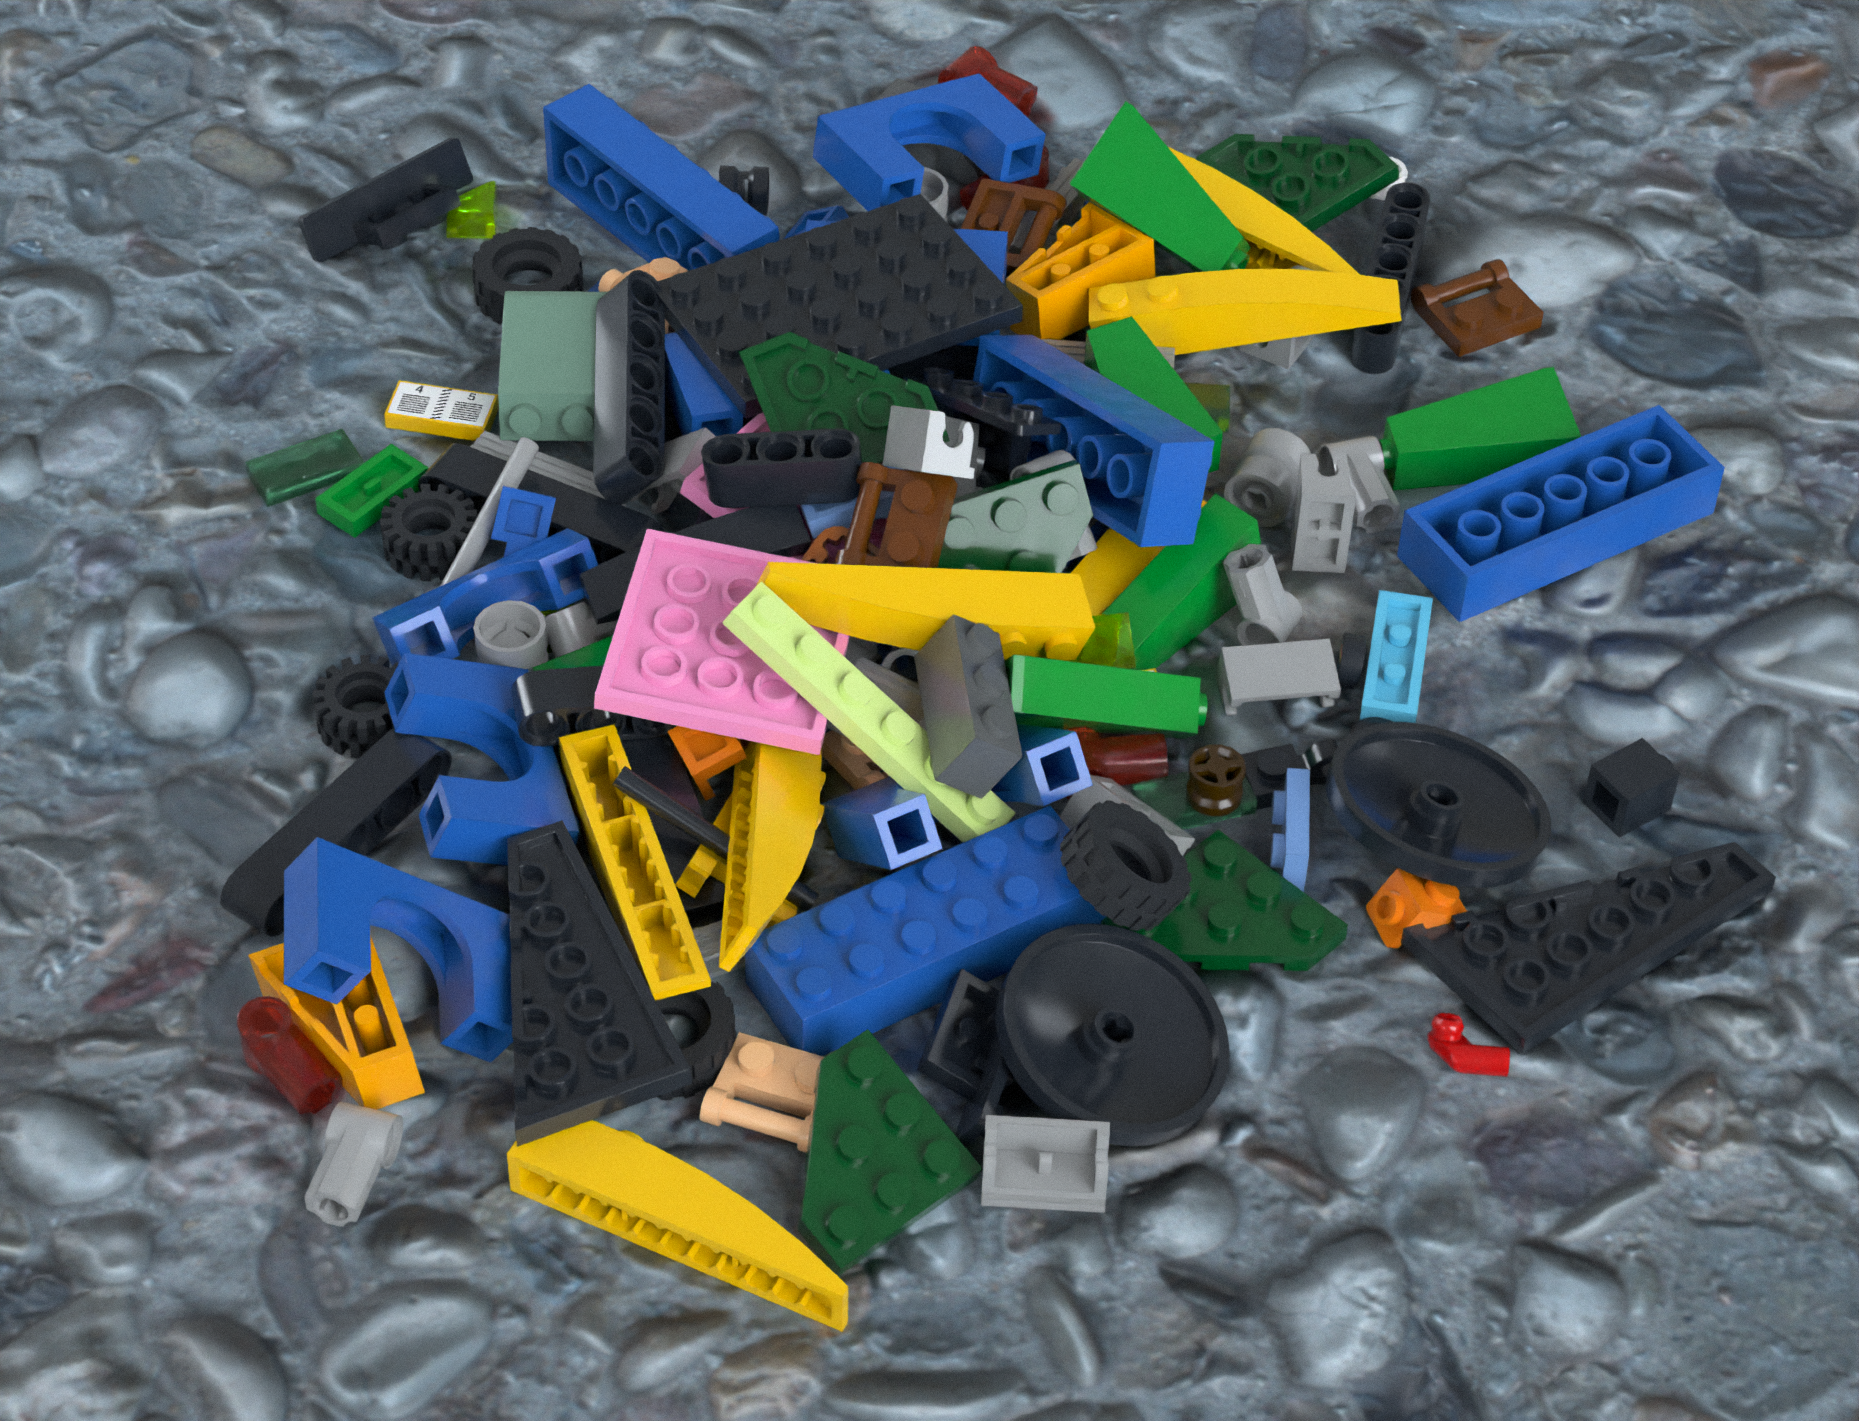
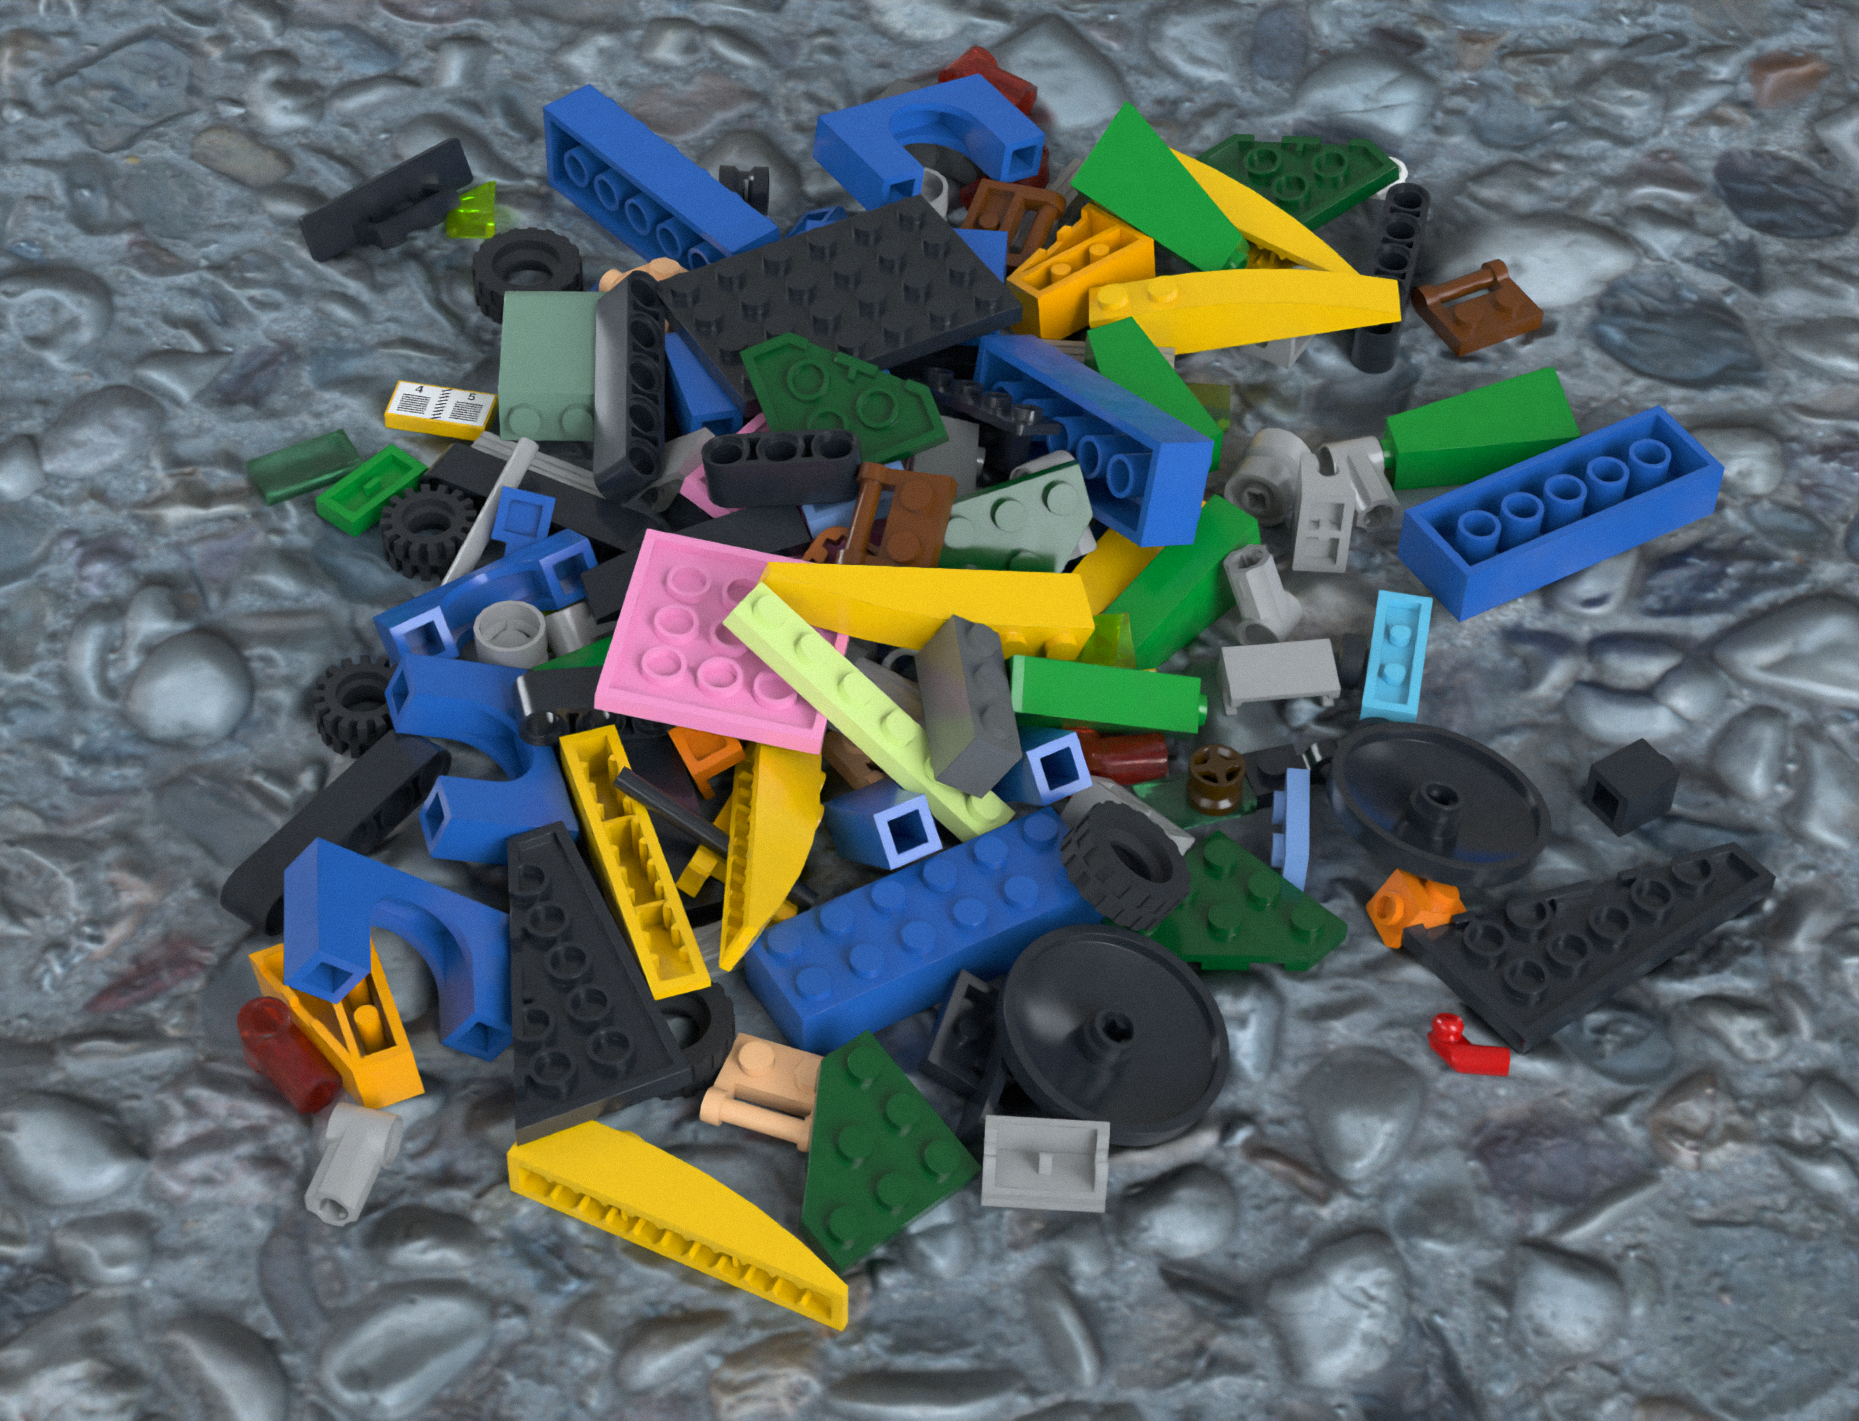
(918, 445): light grey hinge -> none

